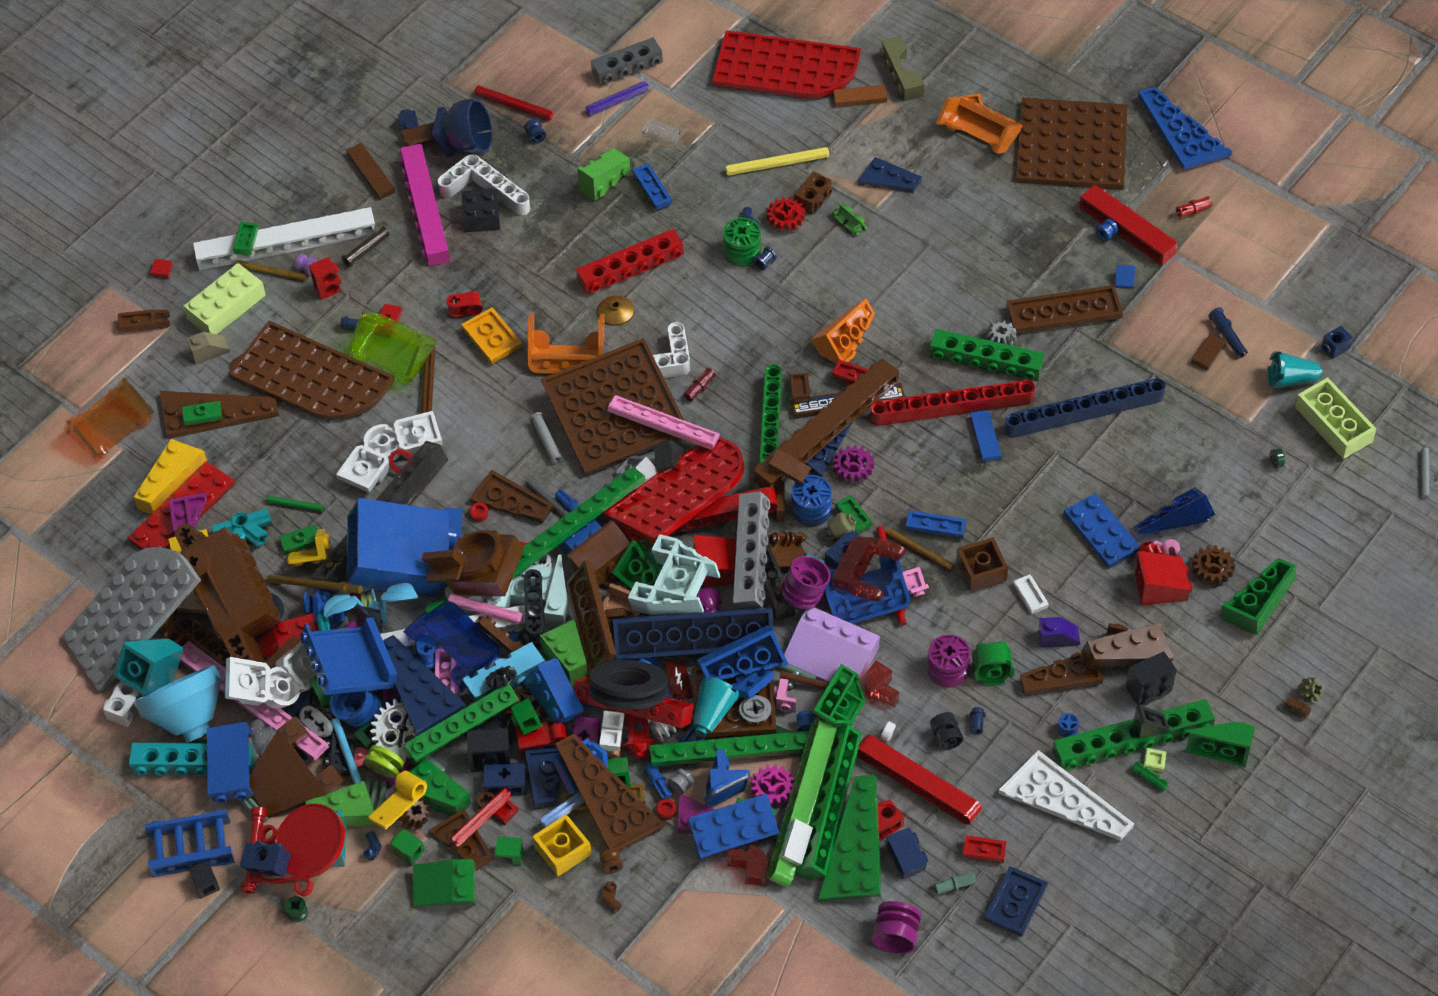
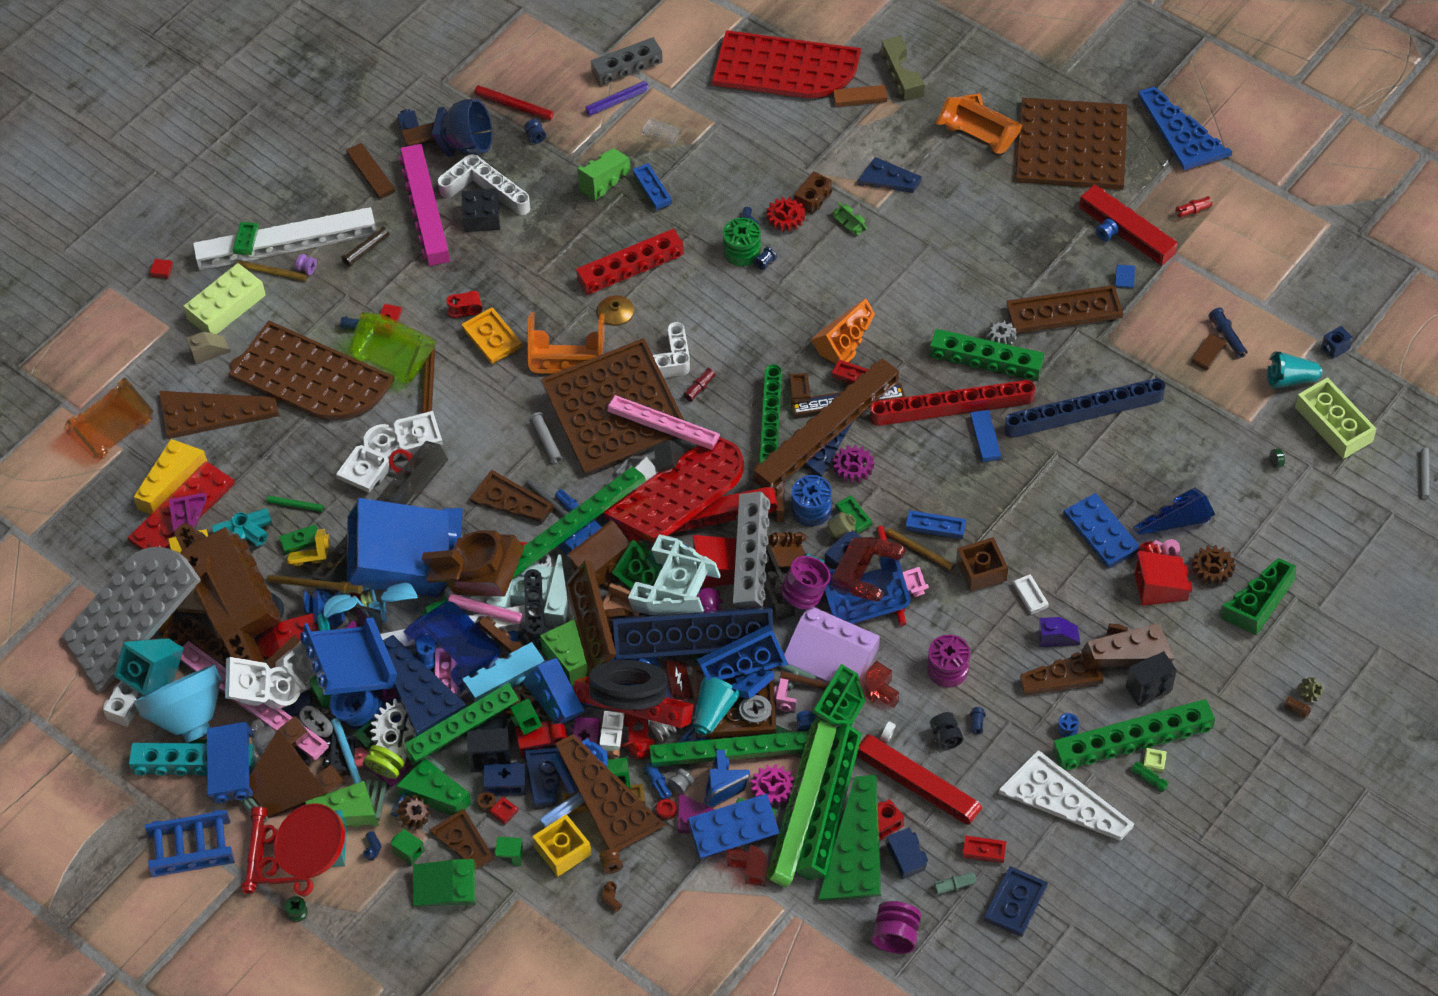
(143, 320): reddish brown hinge -> none
(202, 413): green plate -> none
(204, 879): black brick -> none
(265, 859): dark blue brick -> none
(325, 278): red brick -> none
(409, 791): yellow door -> none
(478, 512): red tile -> none
(480, 817): axle -> none
(501, 677): black gear -> none
(777, 161): light yellow axle -> none
(789, 466): reddish brown tile -> none
(796, 842): white tile -> none
(992, 663): green brick -> none
(1149, 722): pearl dark grey slope -> none
(1222, 742): green slope -> none

